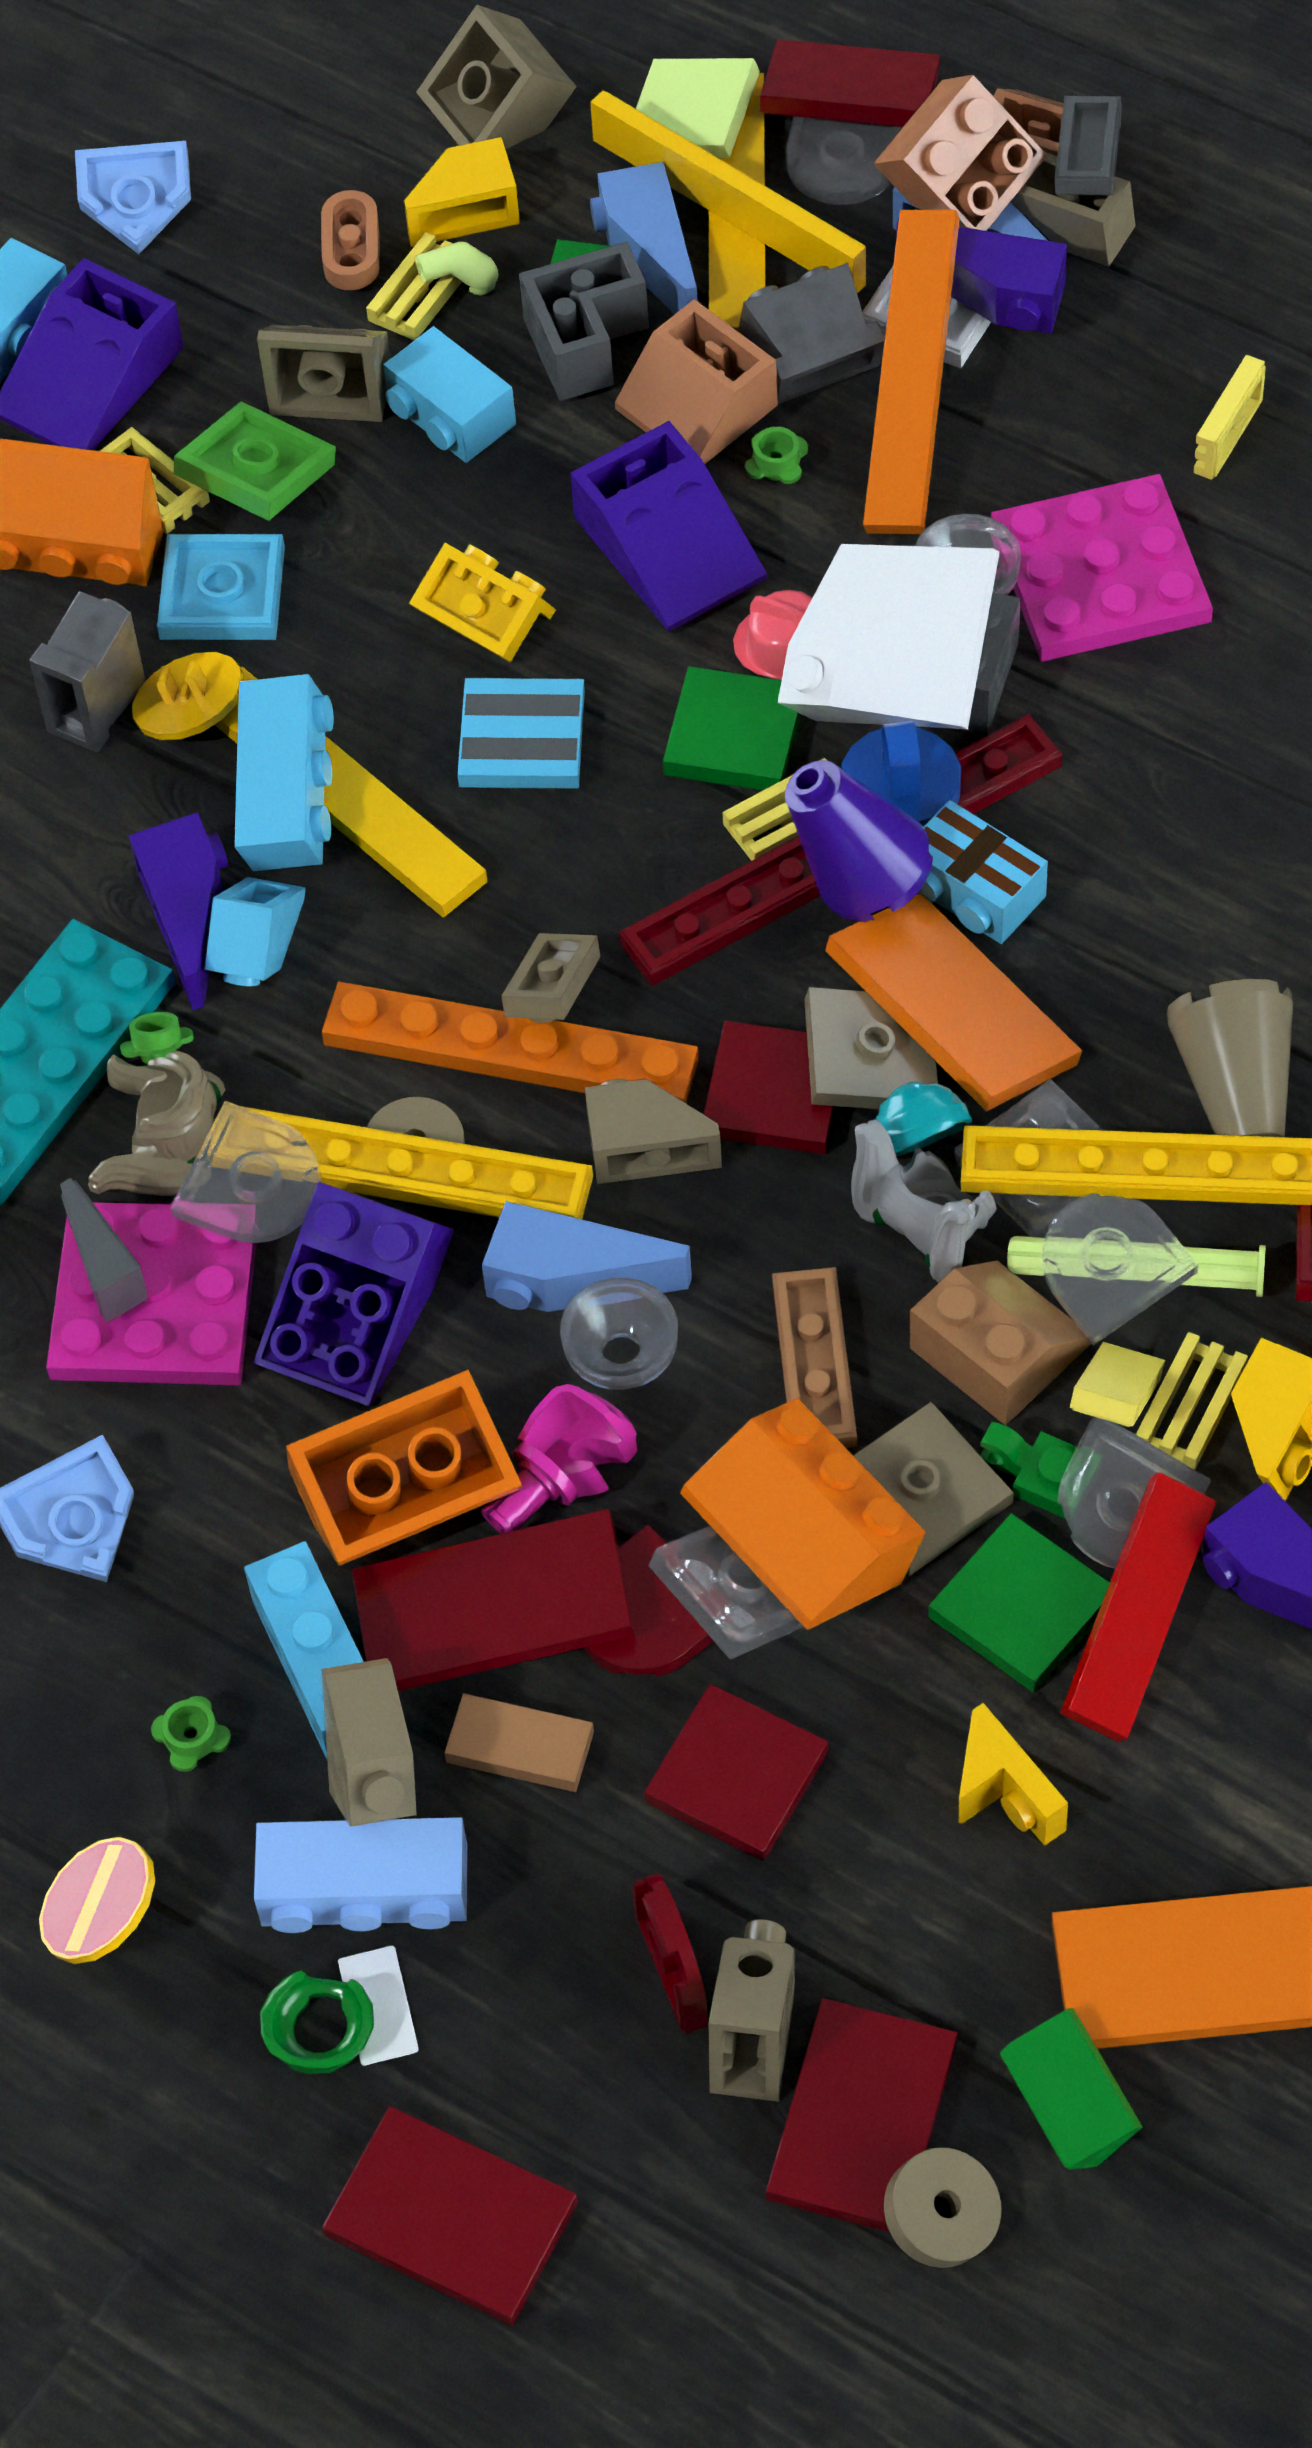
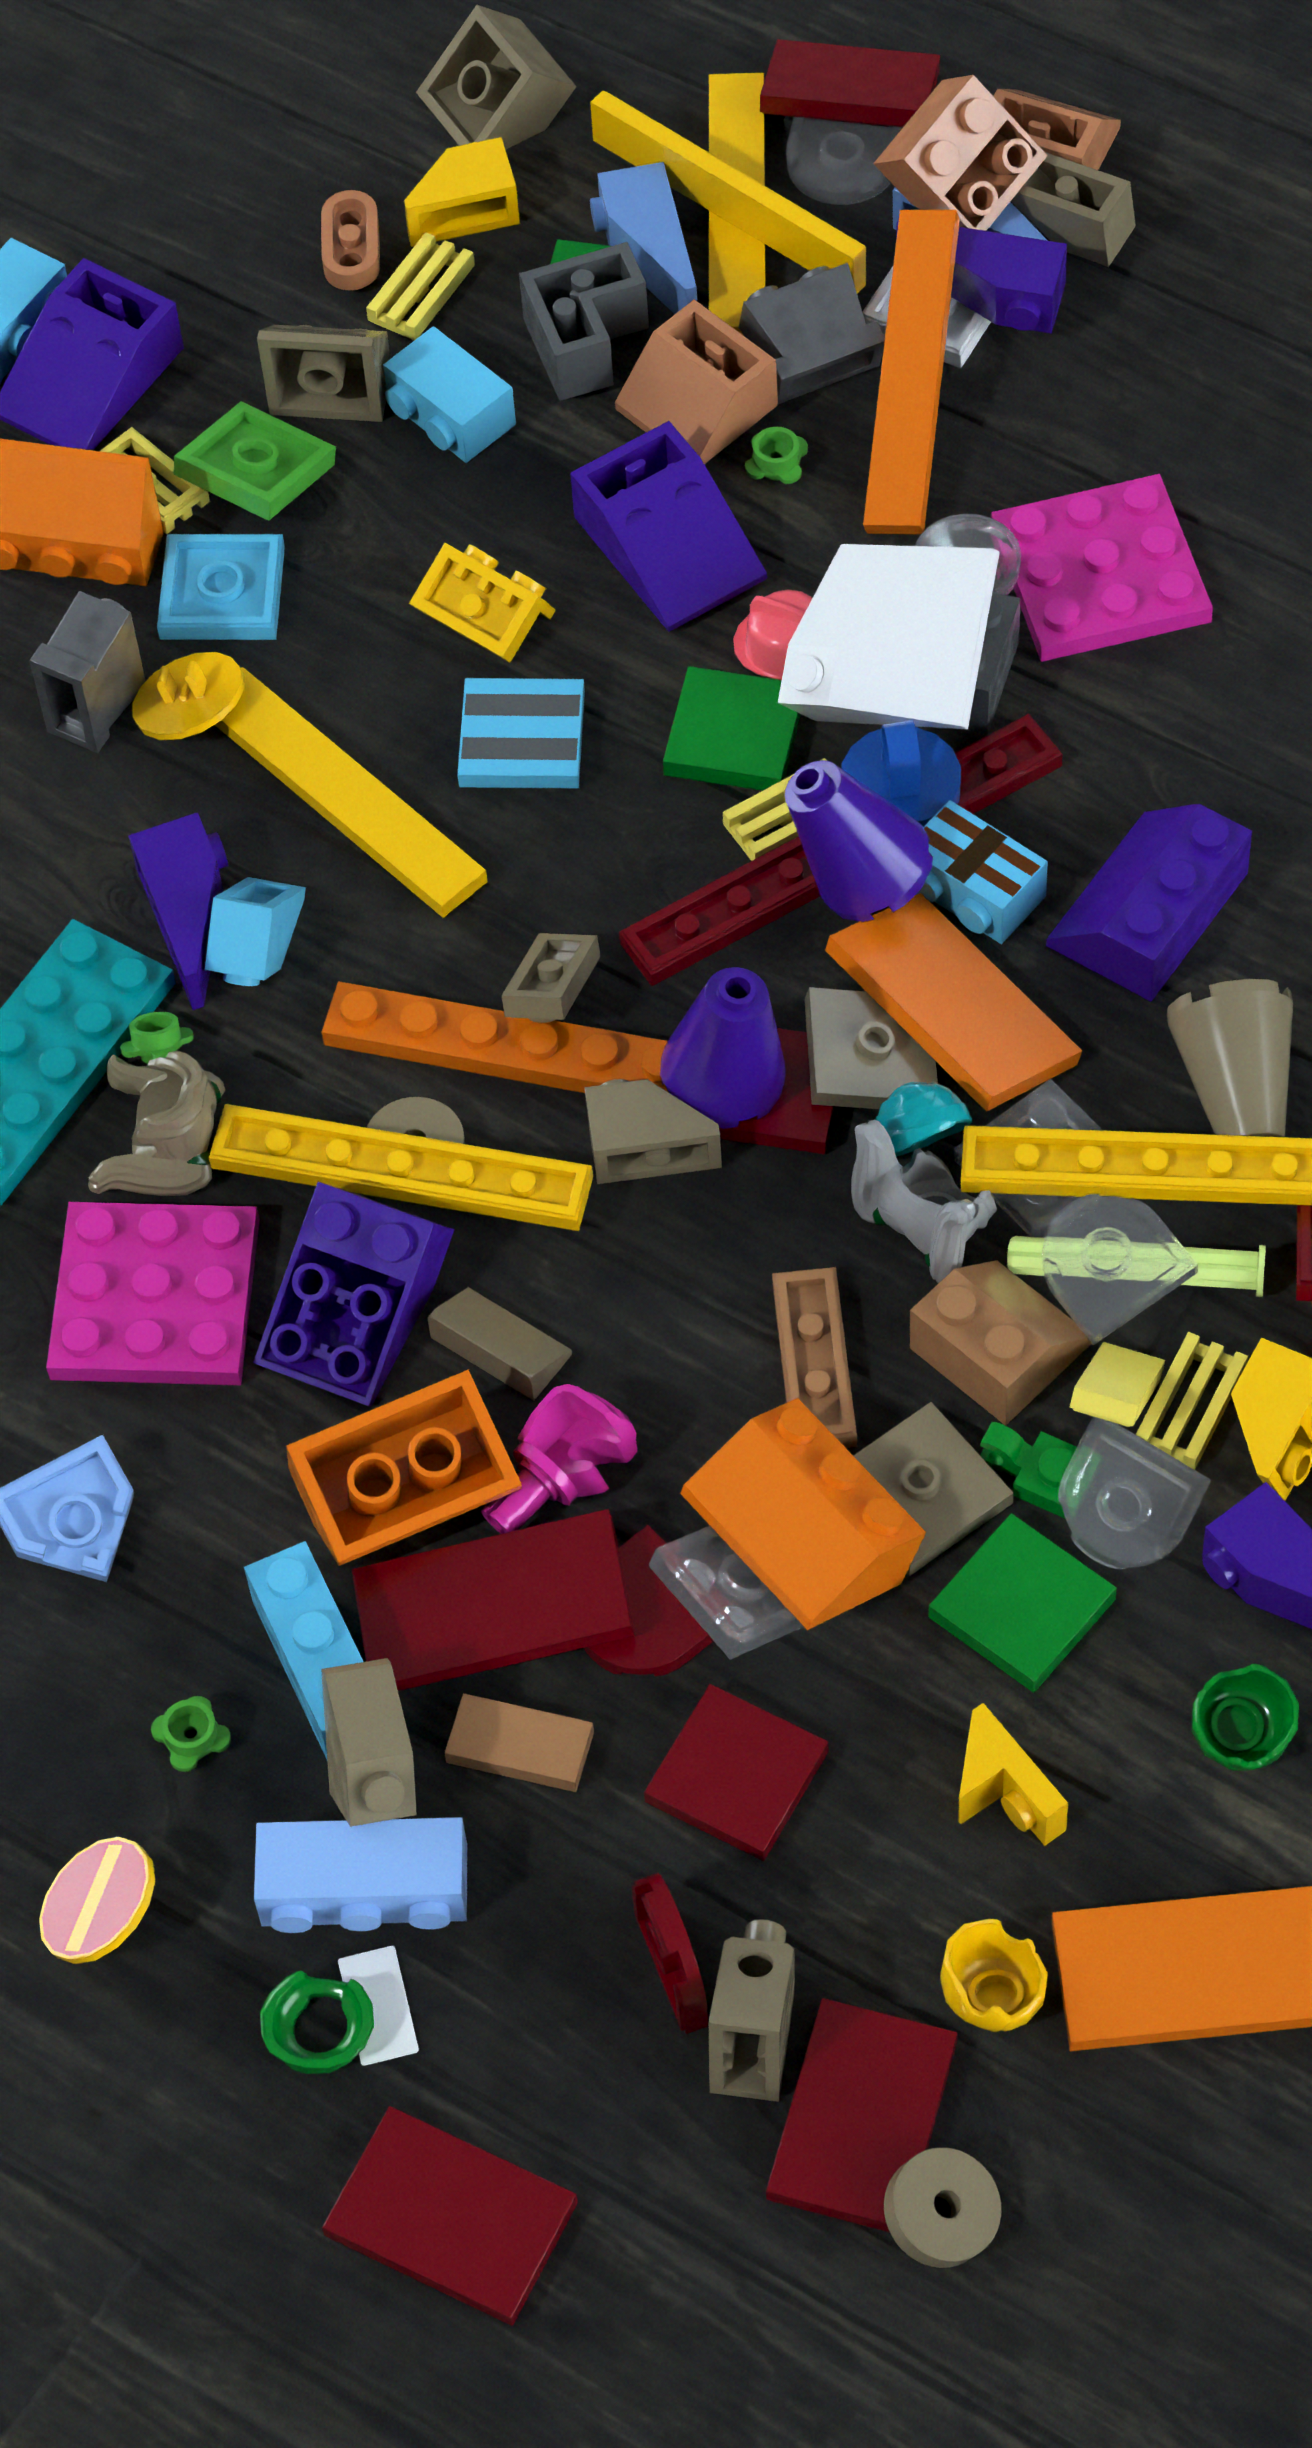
(107, 1261): dark grey slope -> none
(134, 188): light blue plate -> none
(249, 1178): clear tile -> none
(282, 772): medium azure brick -> none
(461, 261): yellowish green arm -> none
(498, 1342): none -> dark tan slope
(548, 1258): medium blue slope -> none
(617, 1310): clear piece -> none
(700, 99): yellowish green tile -> none
(727, 1051): none -> dark purple cone
(992, 1977): none -> yellow hair
(1071, 2091): green slope -> none
(1088, 145): dark grey tile -> none
(1138, 1607): red tile -> none
(1155, 896): none -> dark purple slope
(1229, 417): light yellow tile -> none
(1245, 1717): none -> green hair

